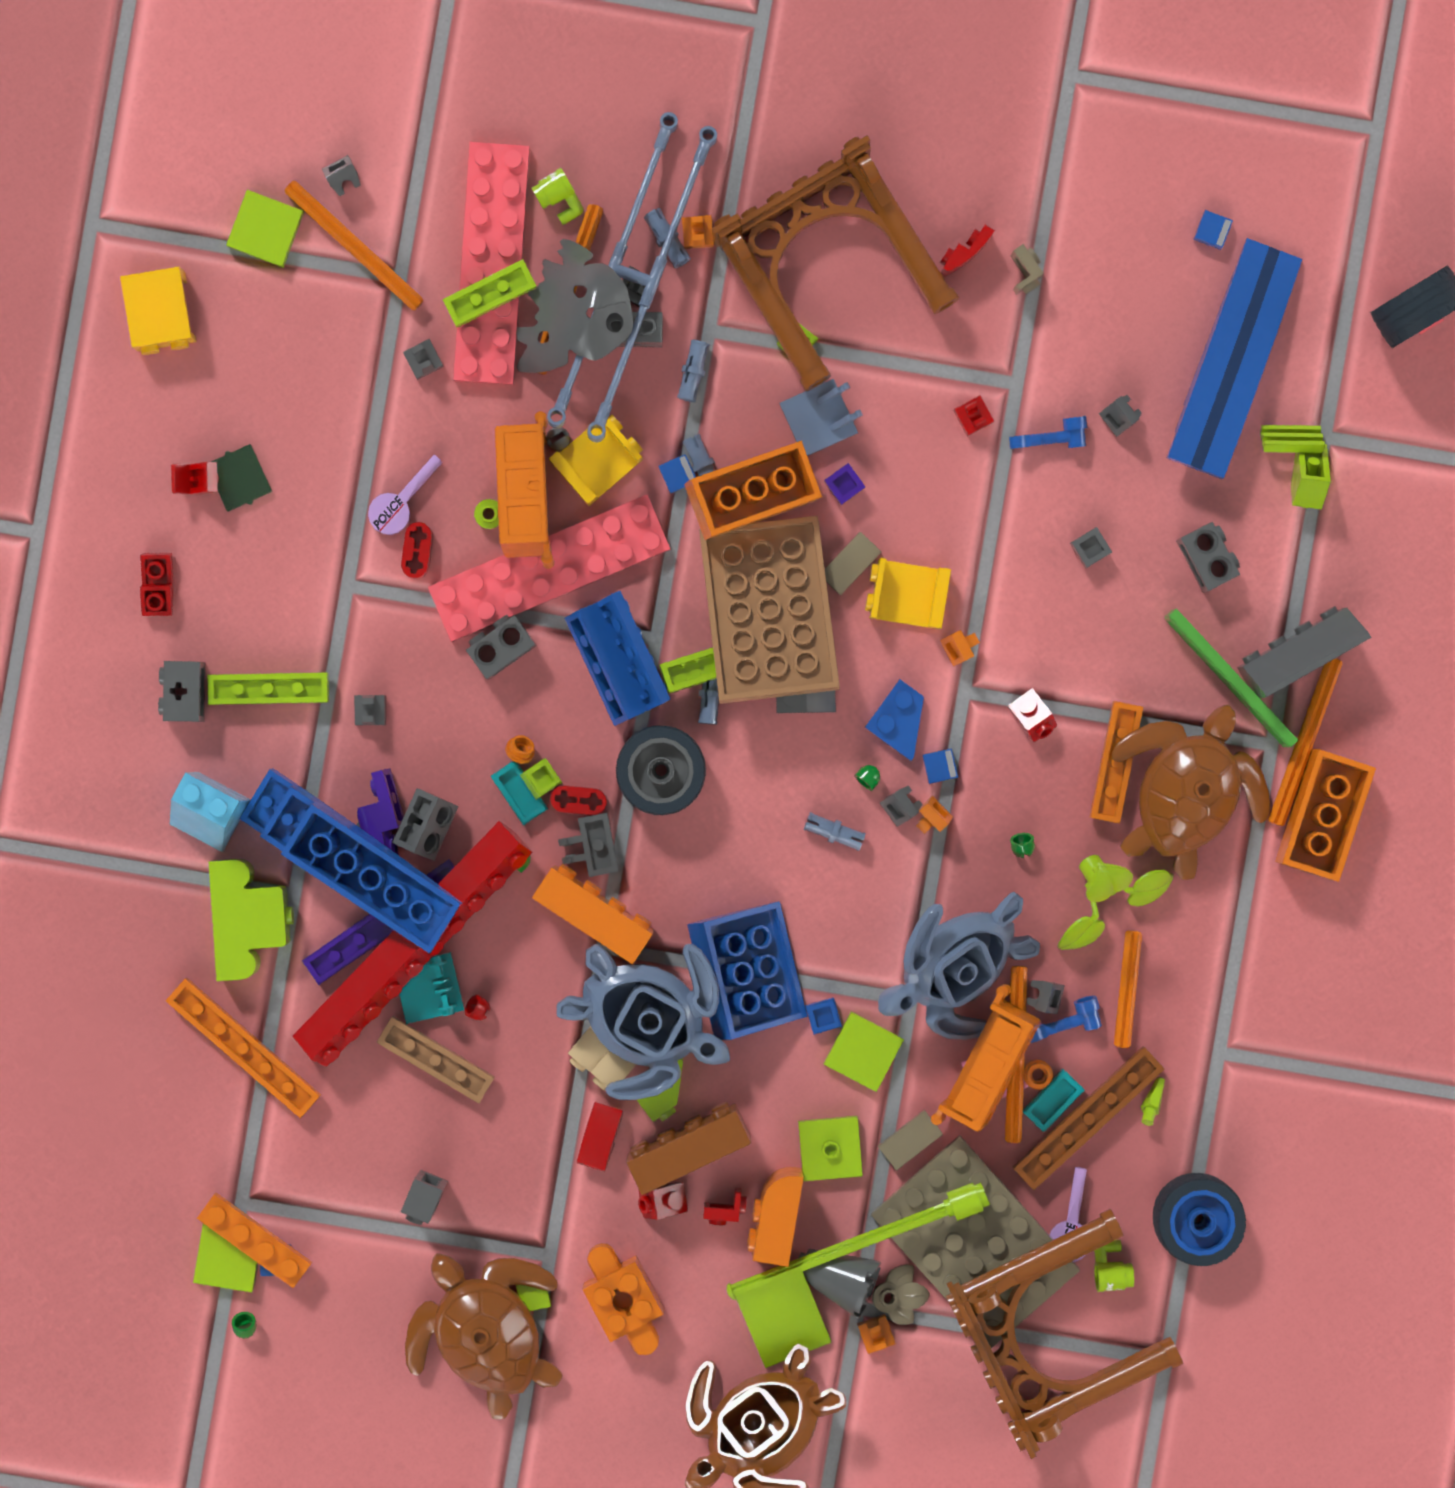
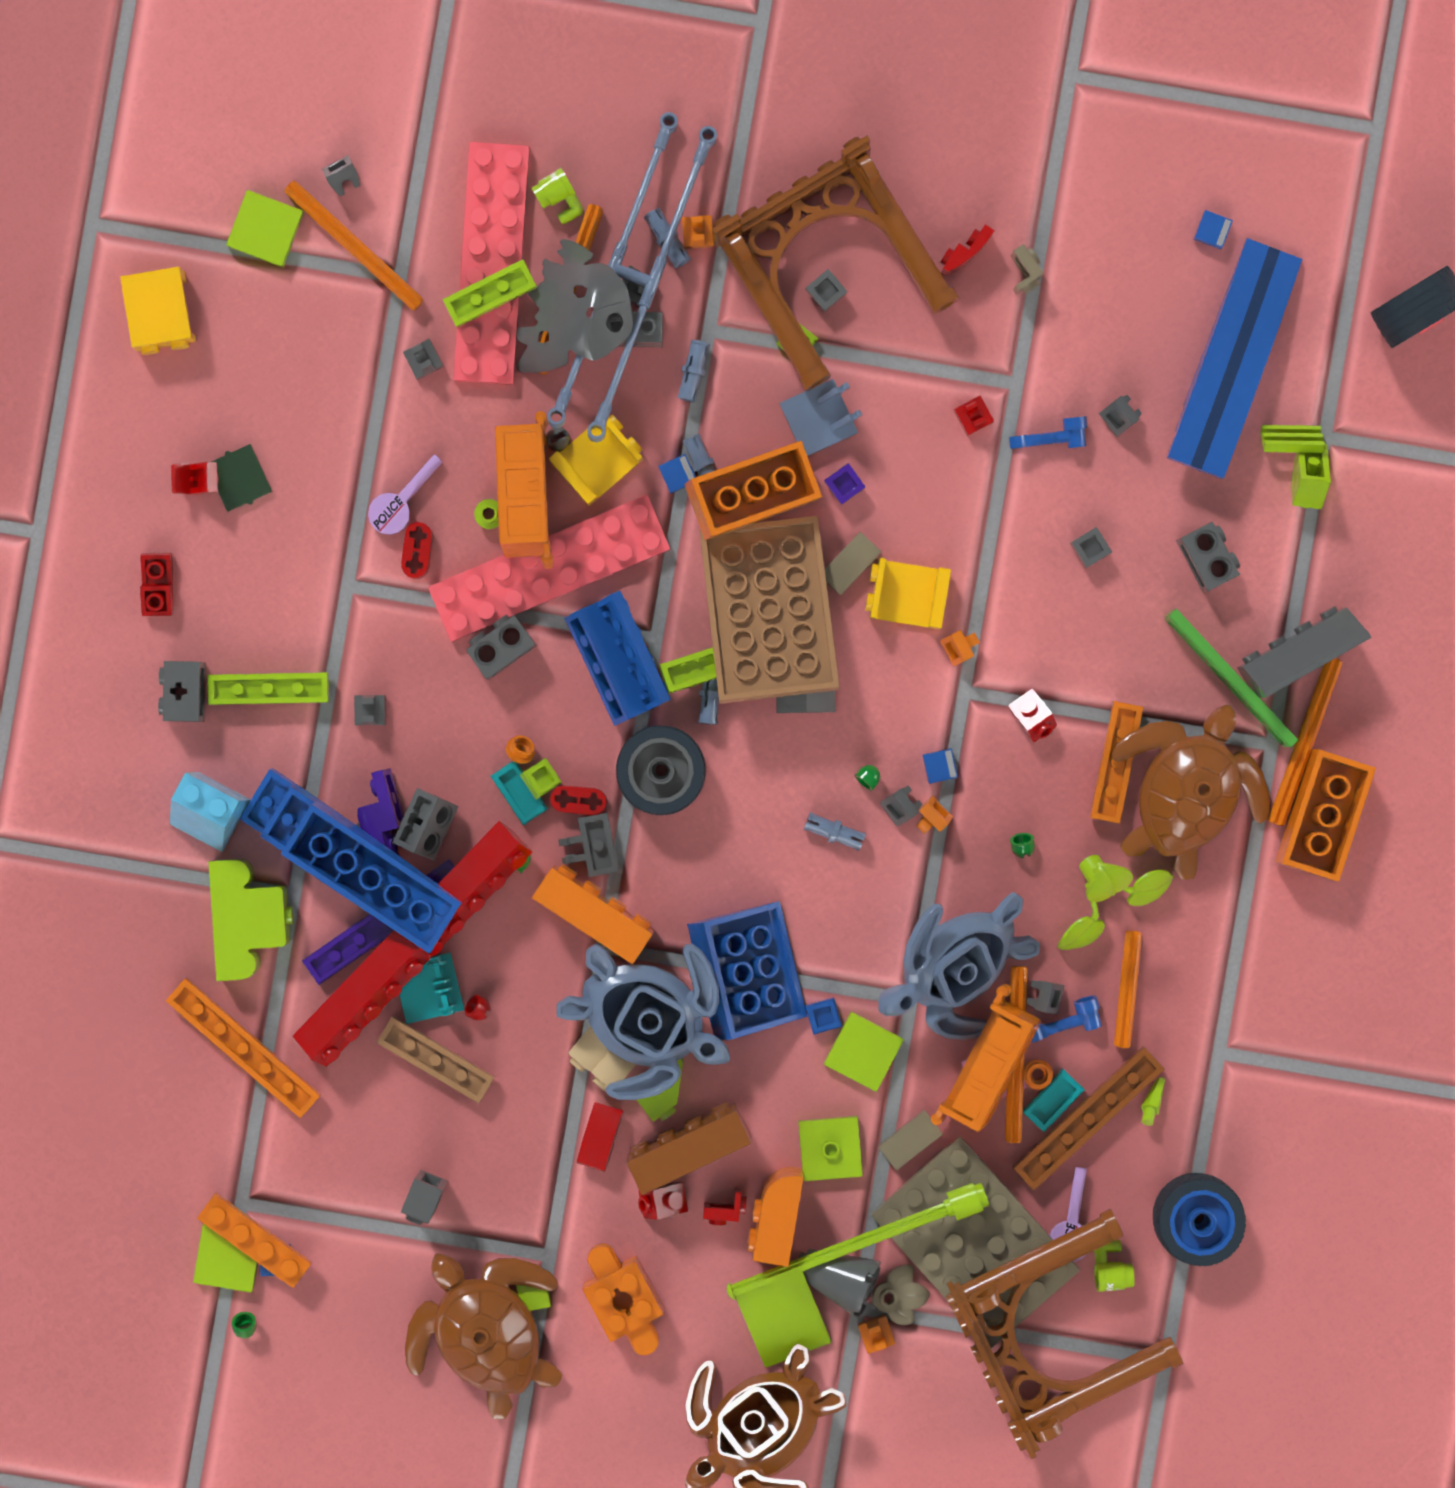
(826, 290): none -> dark grey plate
(898, 719): blue wing -> none

